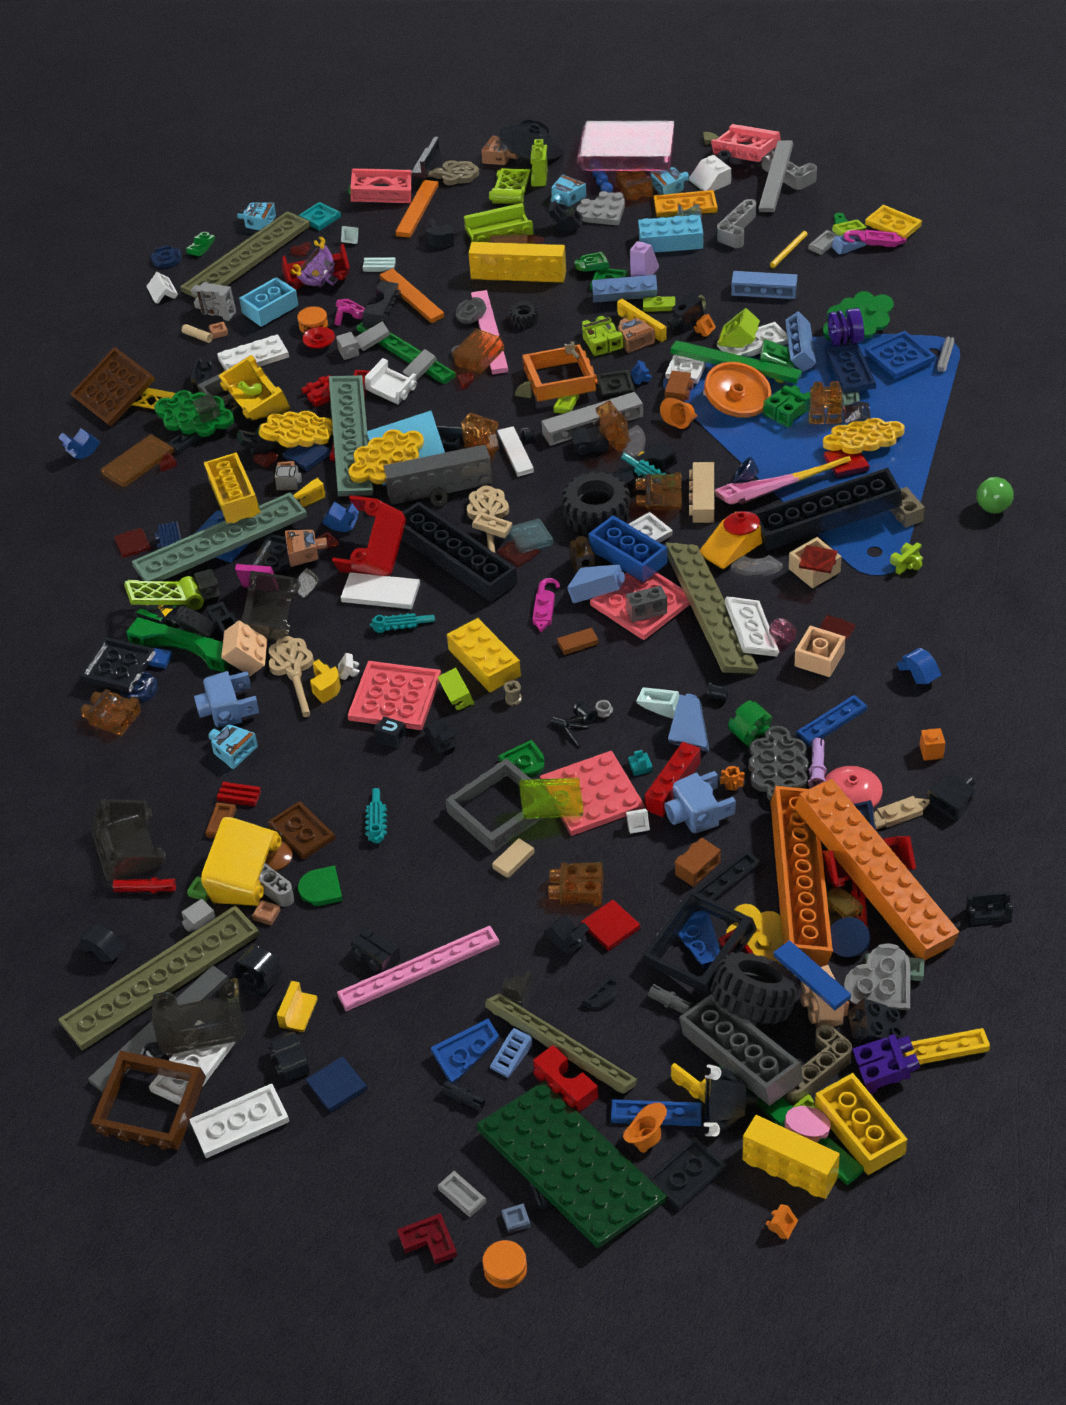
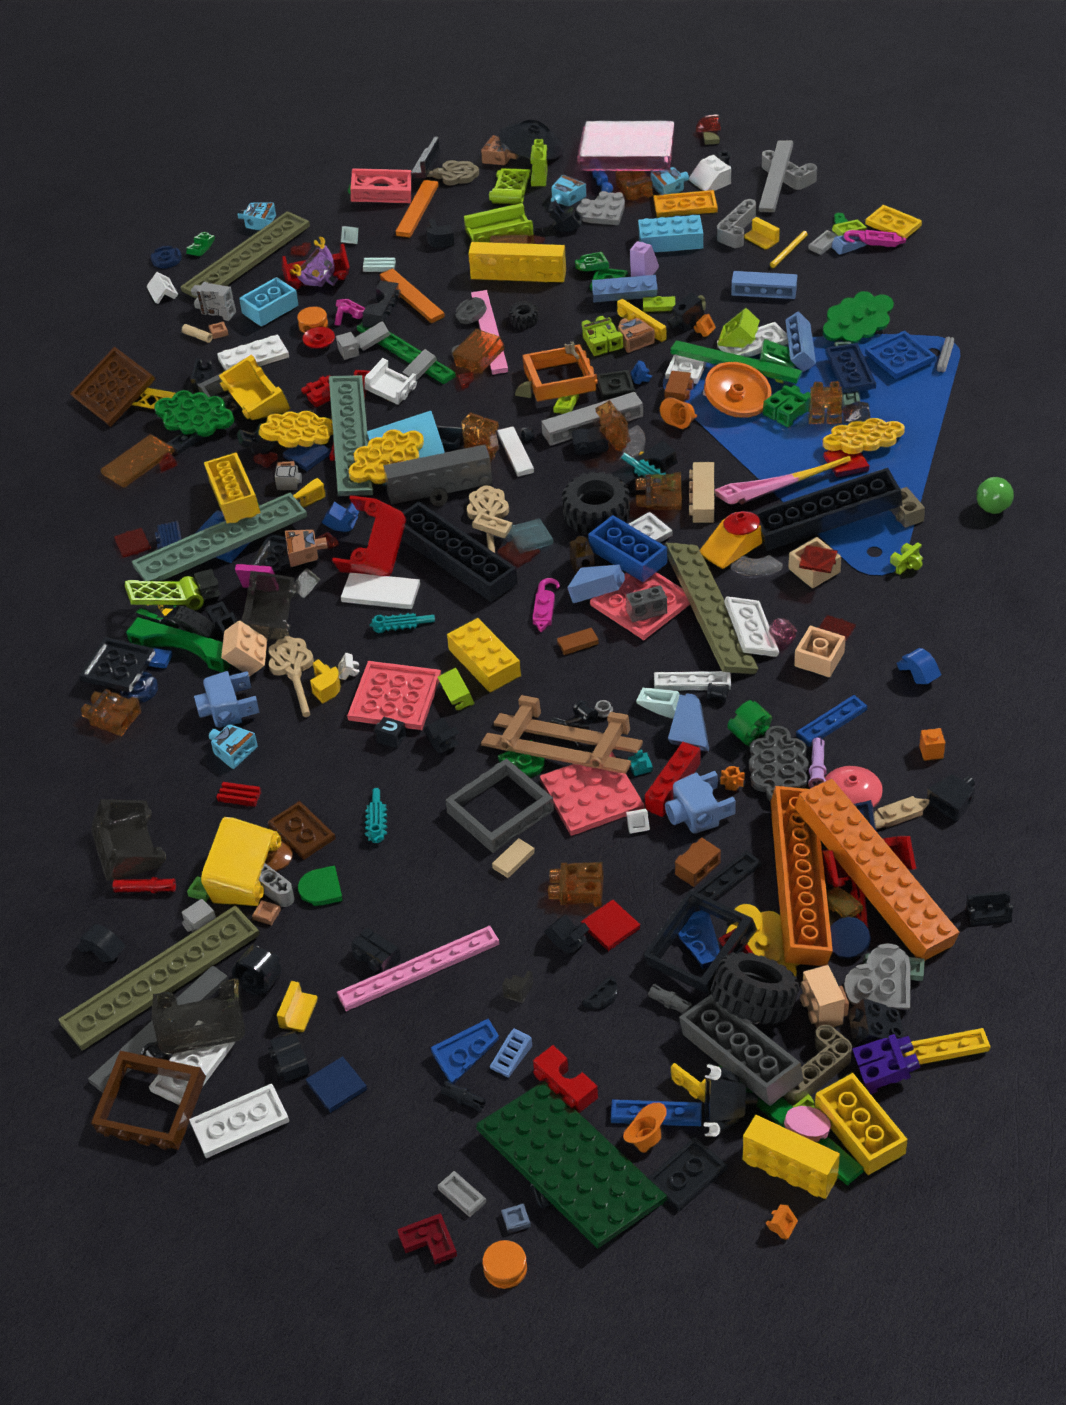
(82, 444): blue brick -> none
(206, 408): clear smoke panel -> none
(220, 811): dark orange tile -> none
(256, 389): lime arm -> none
(320, 215): teal tile -> none
(512, 695): dark tan bush -> none
(549, 1036): olive plate -> none
(551, 797): clear neon green tile -> none
(604, 742): none -> medium nougat fence
(690, 680): none -> white tile
(695, 210): clear light blue bracket -> none
(708, 123): none -> clear red brick
(746, 471): dark blue hat -> none
(761, 142): coral fence -> none
(763, 233): none -> yellow panel
(812, 975): blue tile -> none
(846, 327): dark purple wheel -> none

